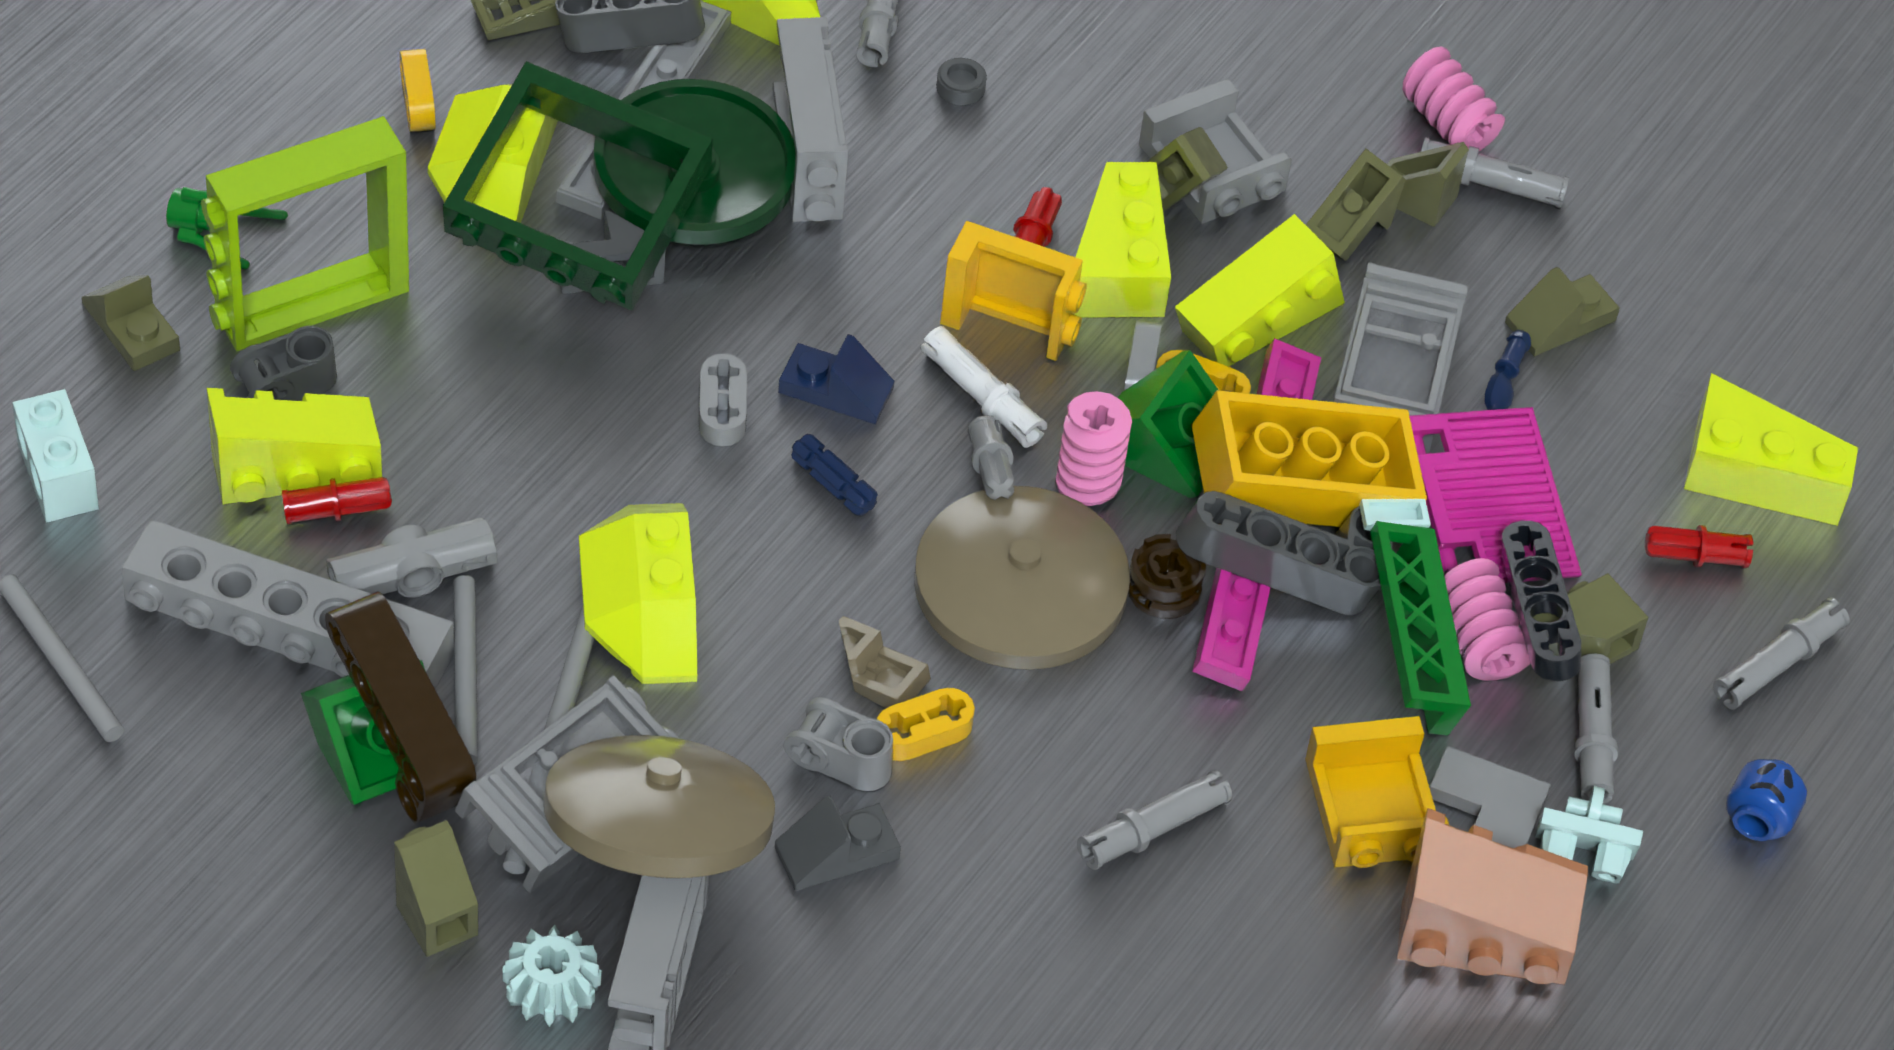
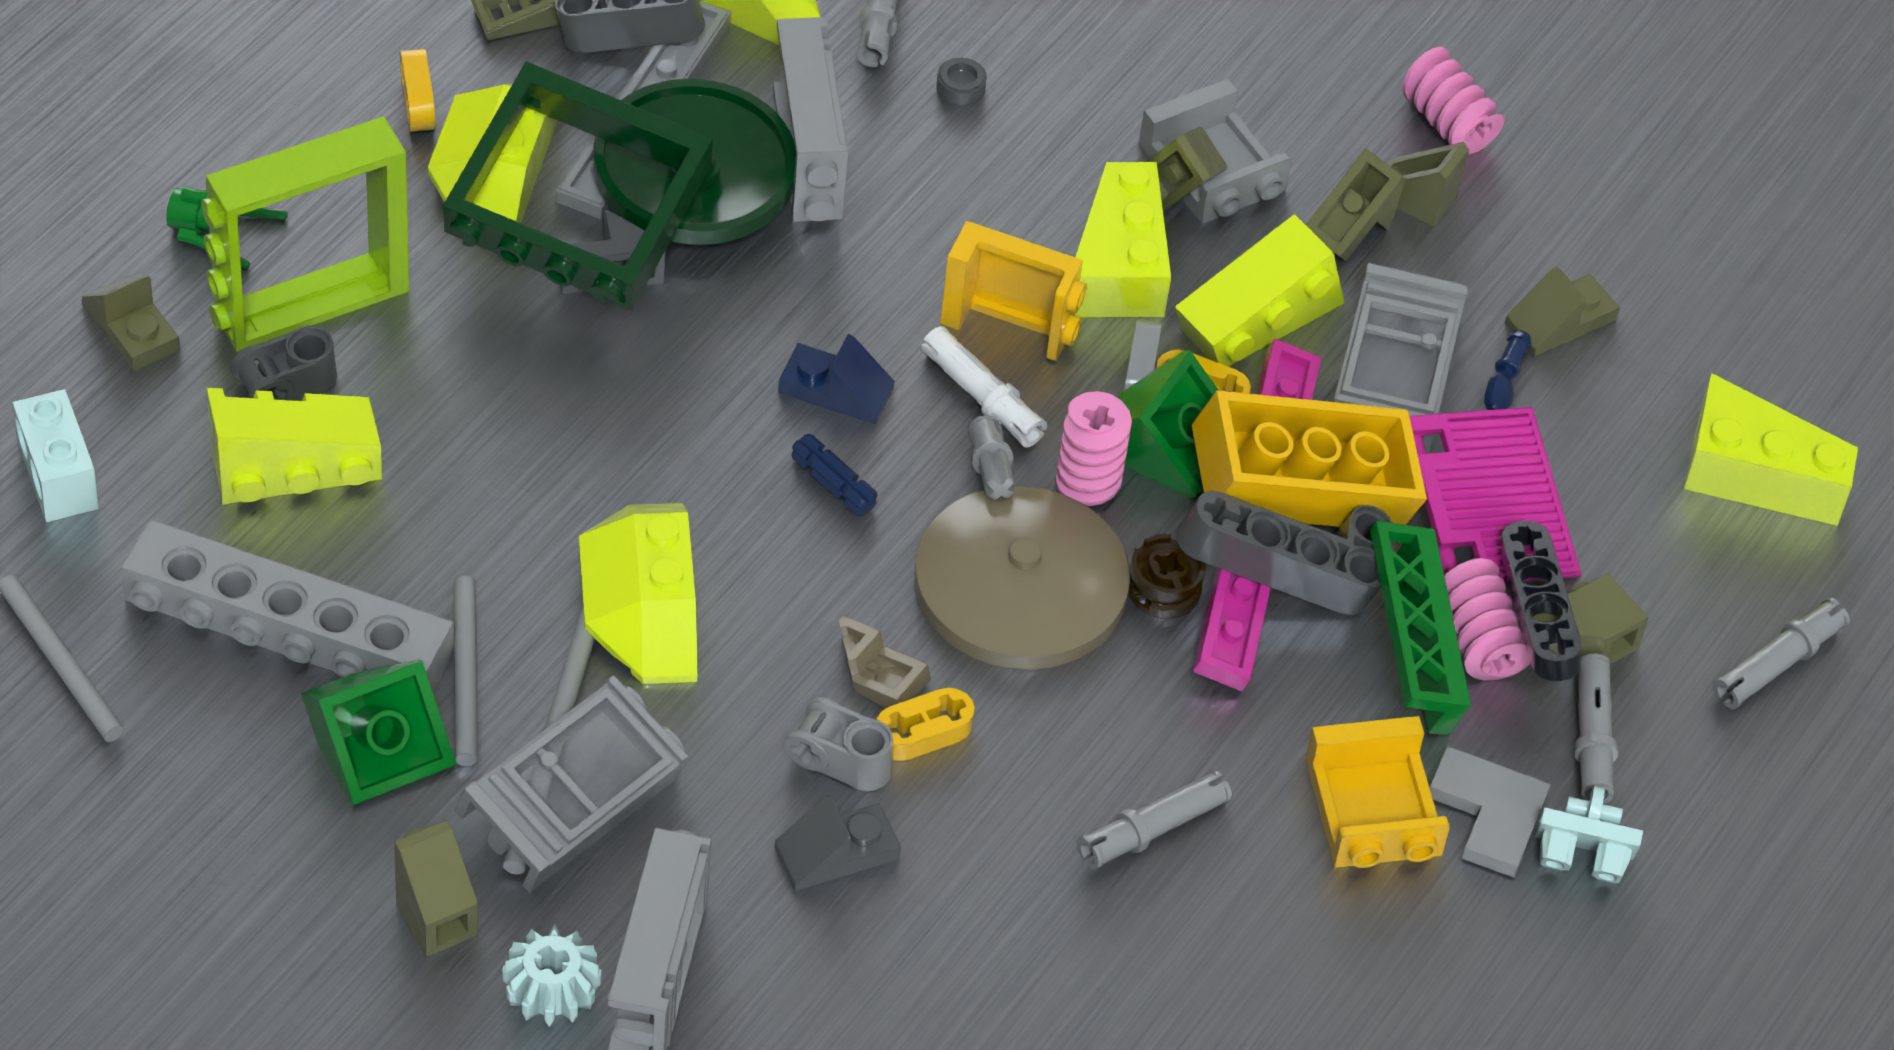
(336, 499): red axle -> none
(403, 706): dark brown beam -> none
(416, 559): light grey piece -> none
(659, 806): dark tan dish -> none
(714, 399): light grey beam -> none
(1039, 217): red axle -> none
(1398, 511): light aqua piece -> none
(1490, 905): wedge -> none
(1509, 176): light grey pin -> none
(1699, 546): red axle -> none
(1766, 799): blue head -> none

